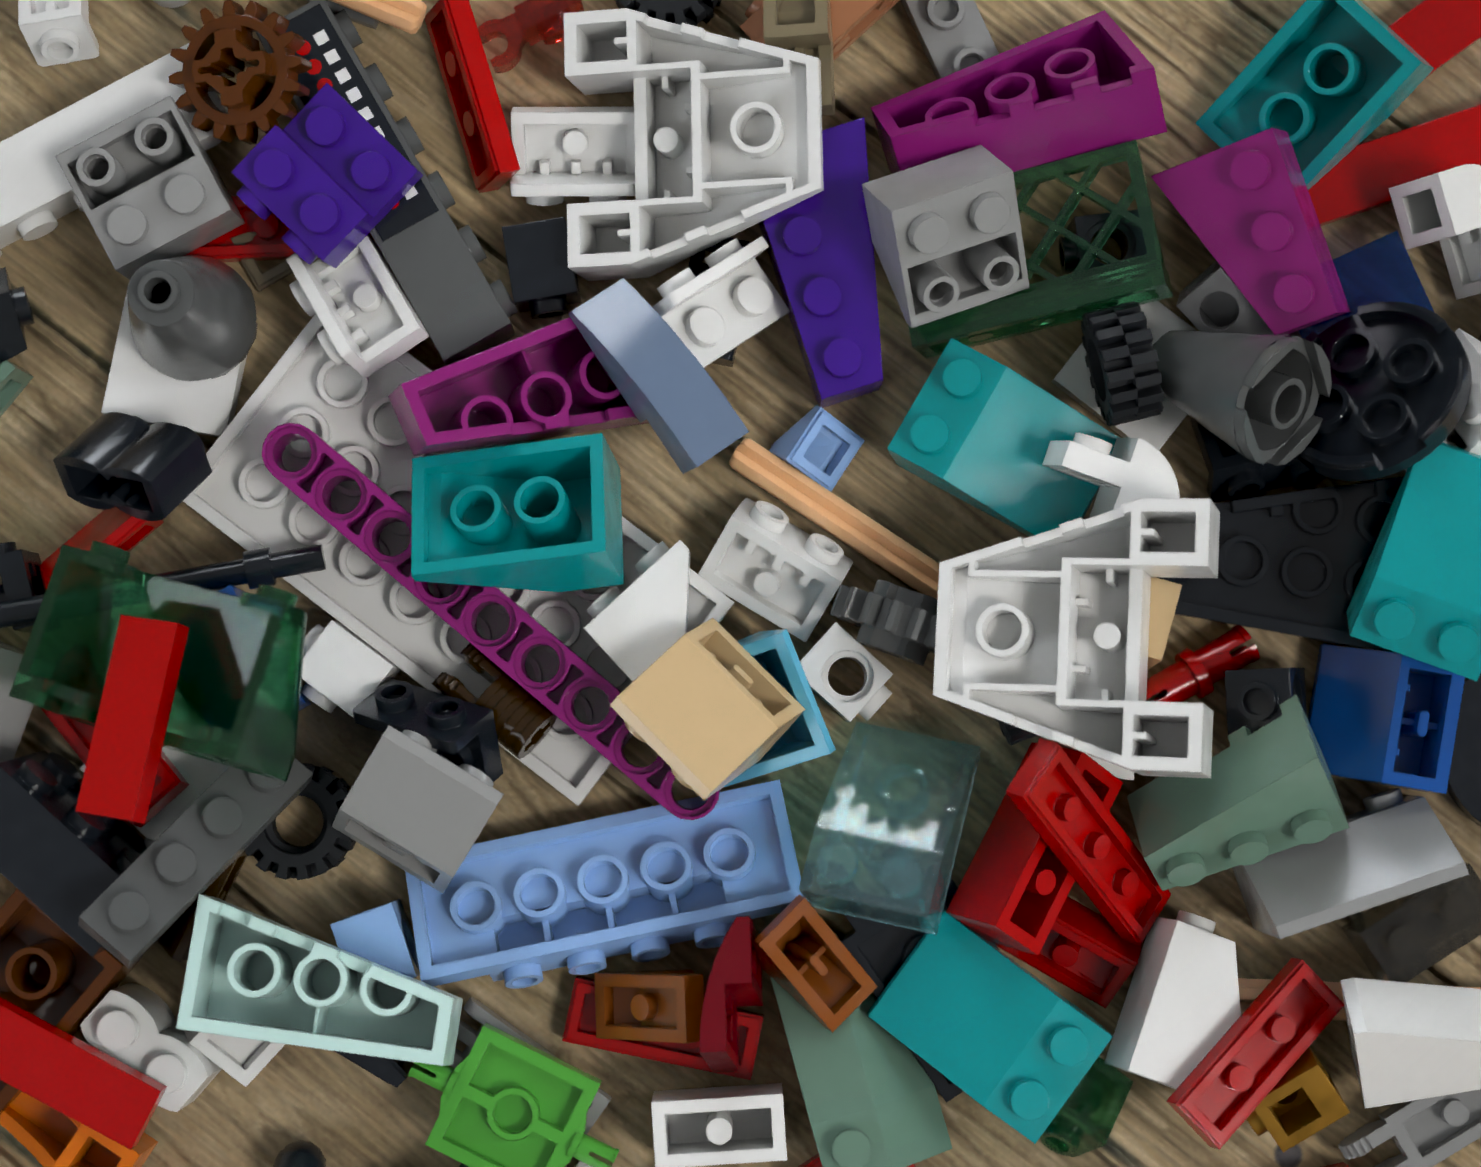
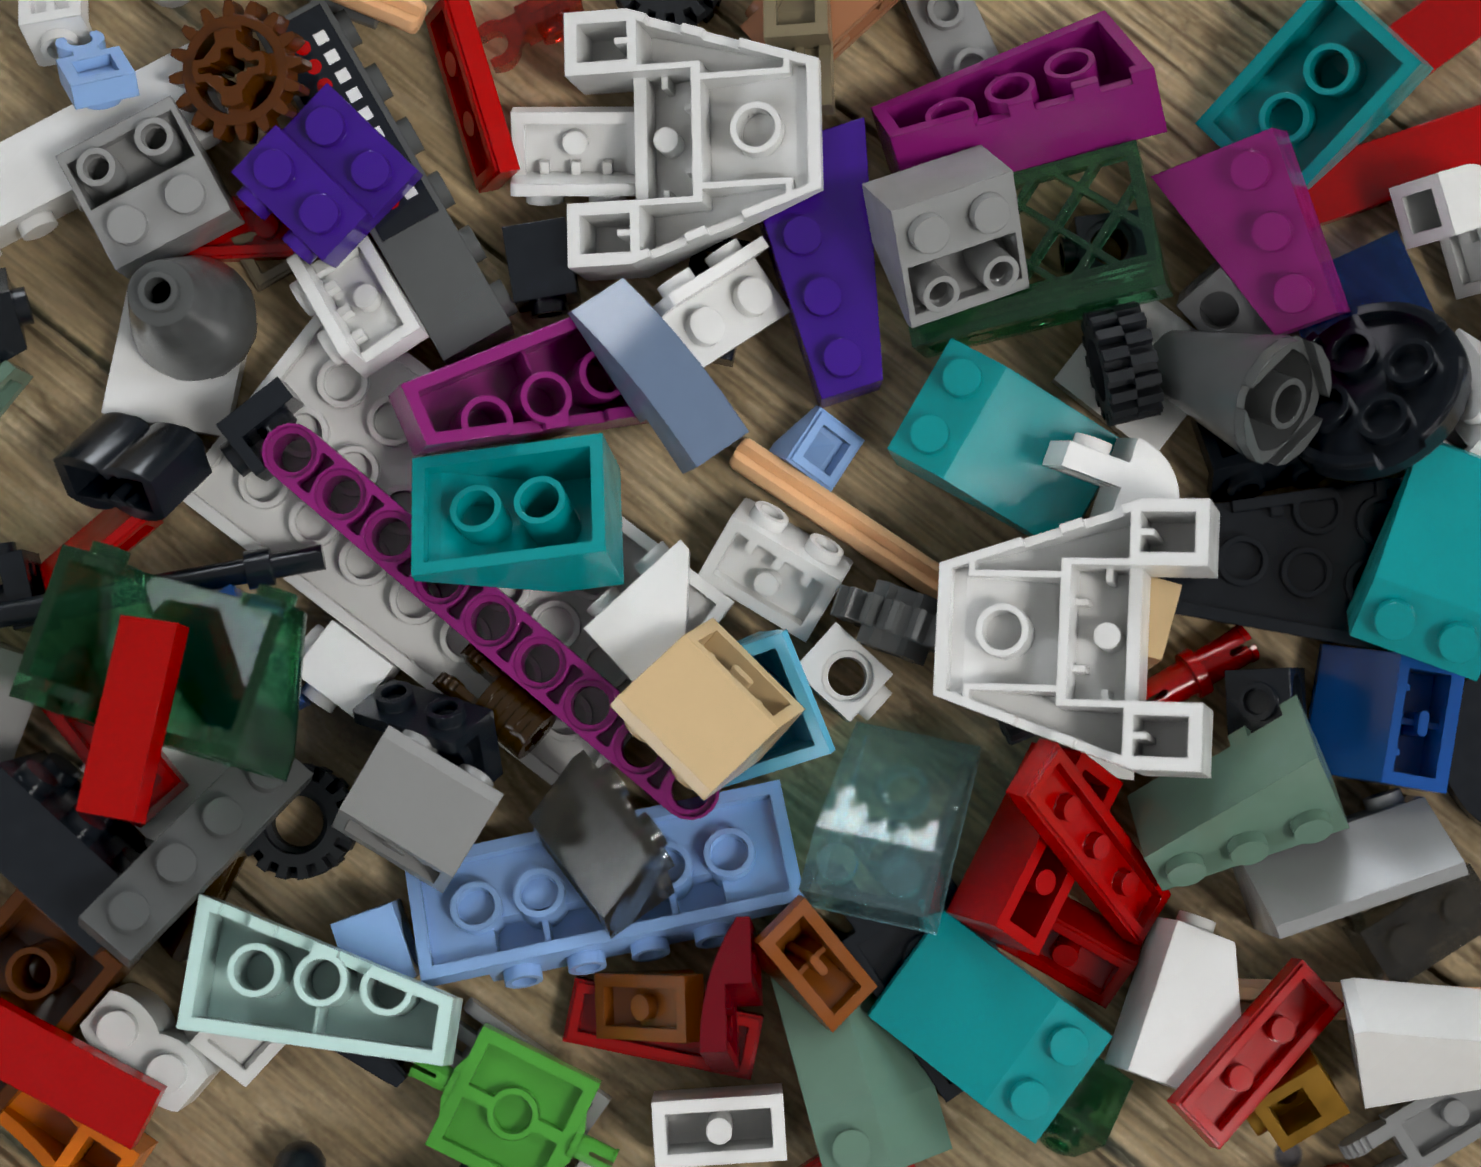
(95, 74): none -> light blue plate
(253, 421): none -> black bracket
(602, 845): none -> clear smoke slope

